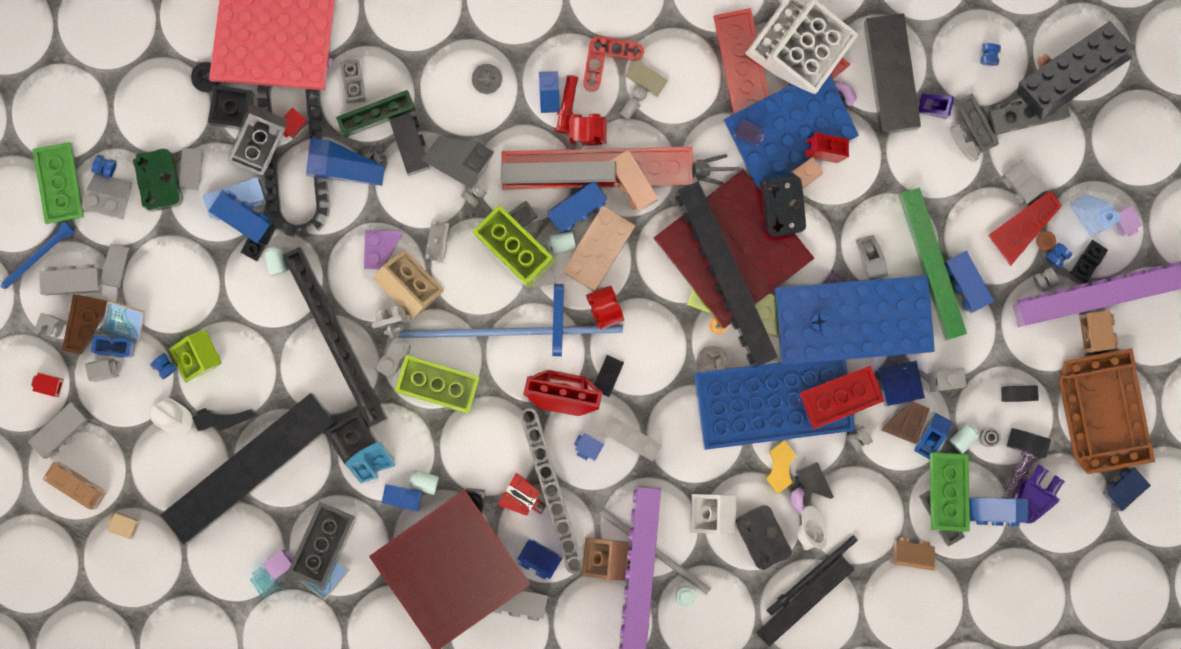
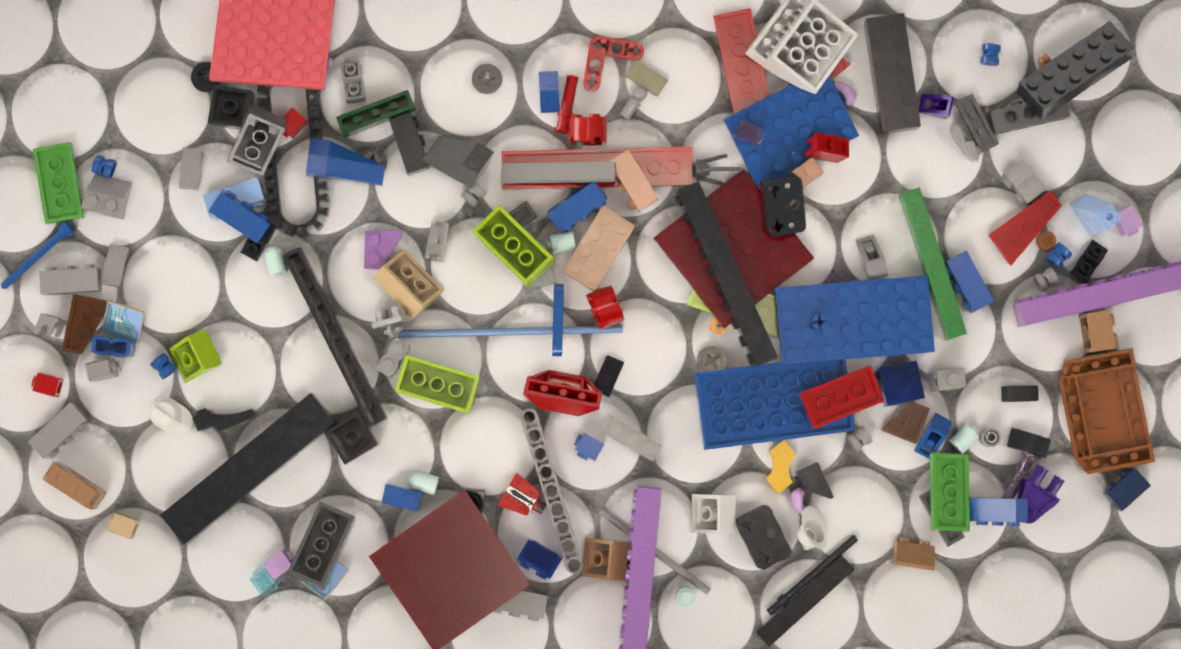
(151, 180): dark green axle -> none
(369, 461): dark azure slope -> none

